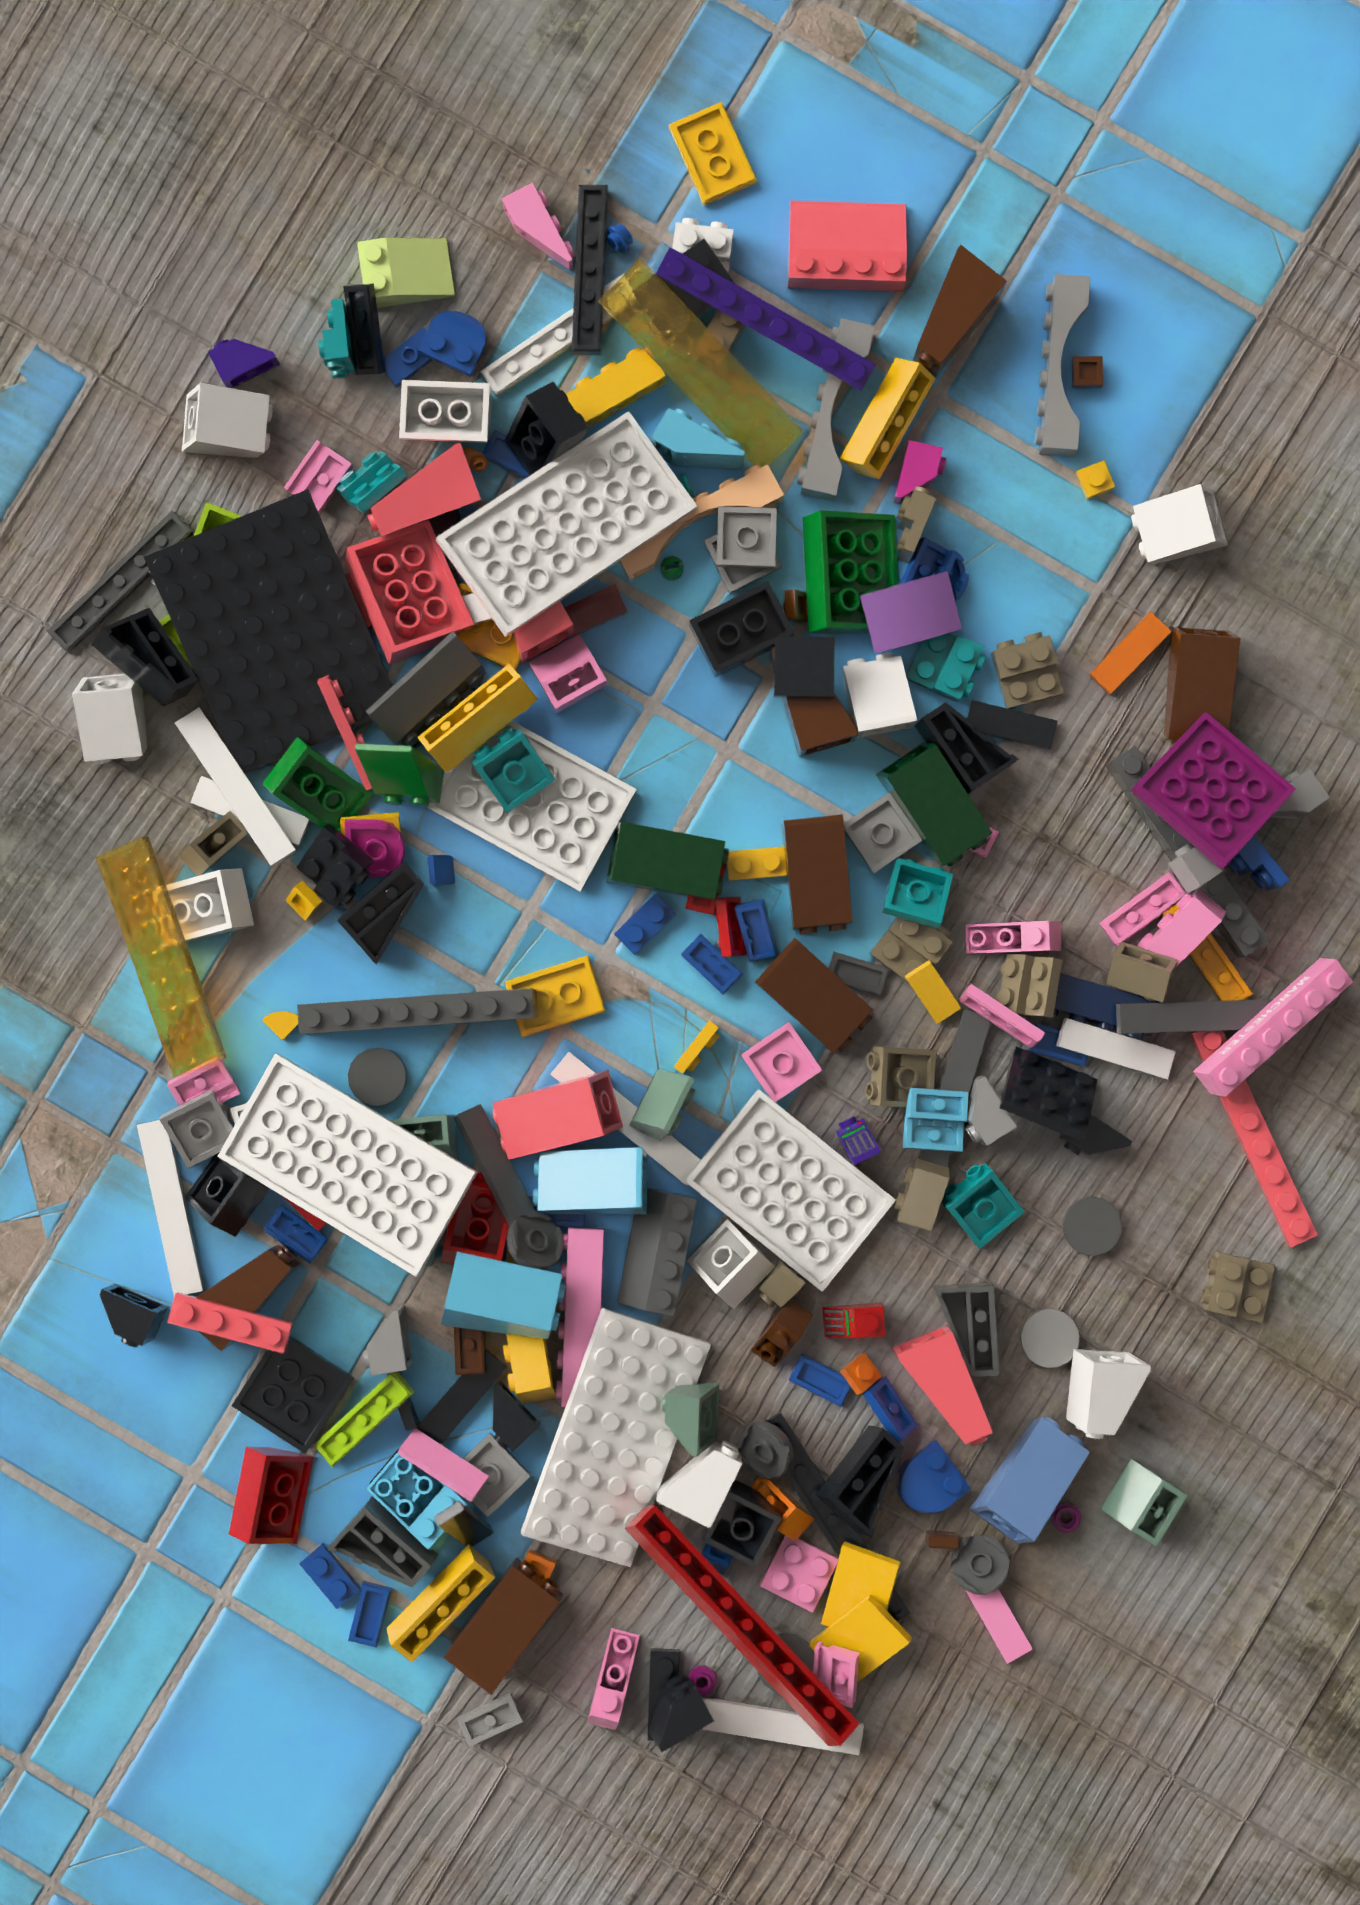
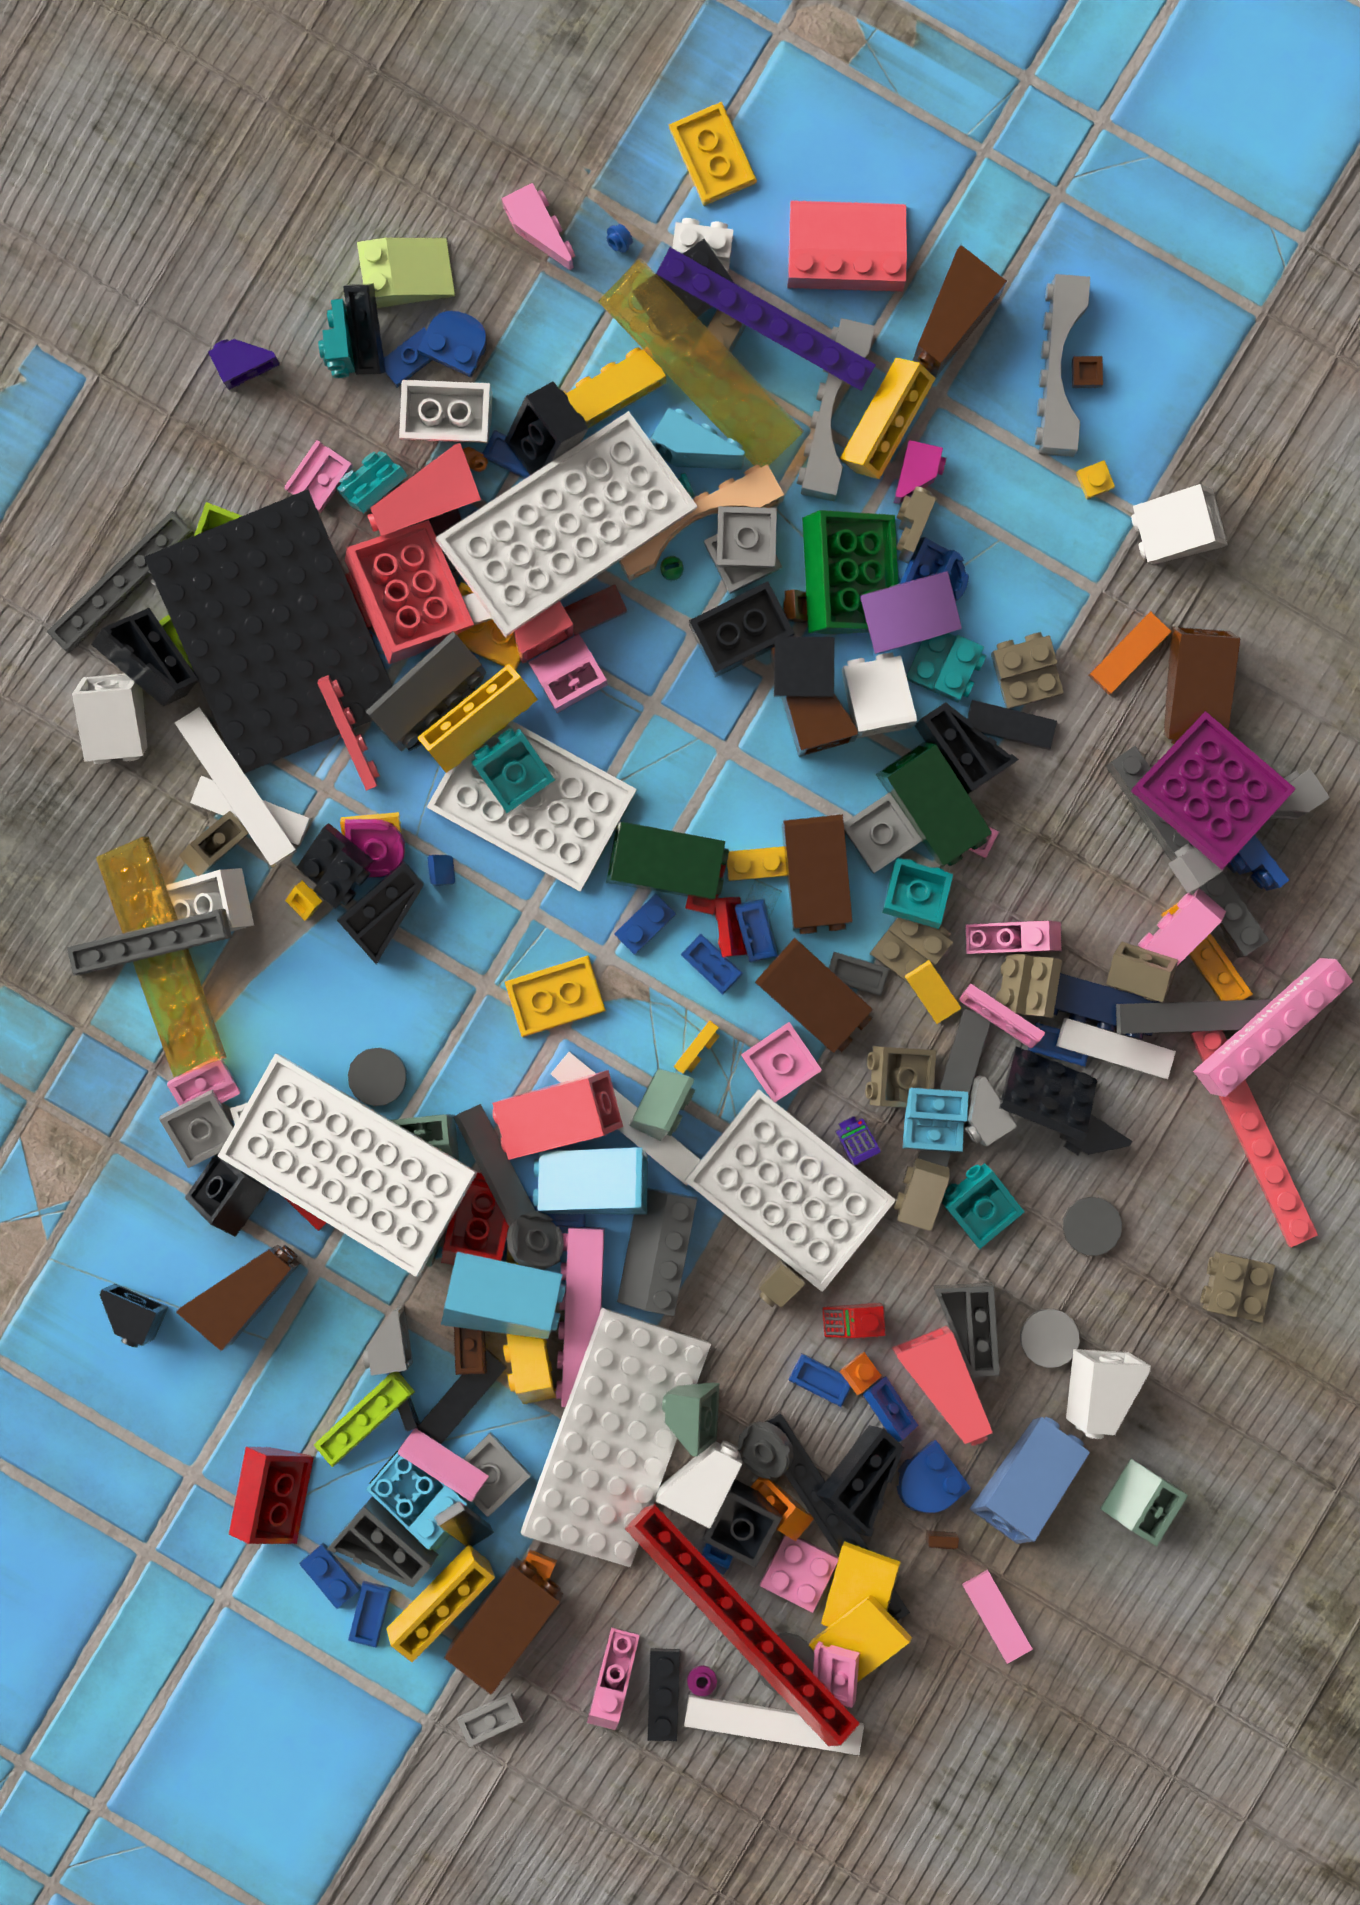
(149, 942): none -> dark grey tile
(170, 1208): white tile -> none
(226, 422): white slope -> none
(230, 1322): coral plate -> none
(282, 1023): yellow tile -> none
(293, 1393): black plate -> none
(295, 1234): blue plate -> none
(316, 786): green slope -> none
(401, 774): green slope -> none
(417, 1011): dark grey brick -> none
(511, 1419): black slope -> none
(534, 352): white tile -> none
(590, 269): black tile -> none
(678, 1713): black slope -> none
(730, 1264): white slope -> none
(782, 1332): reddish brown slope -> none
(980, 1564): dark grey tile -> none
(1070, 1525): magenta plate -> none
(1143, 909): bright pink tile -> none

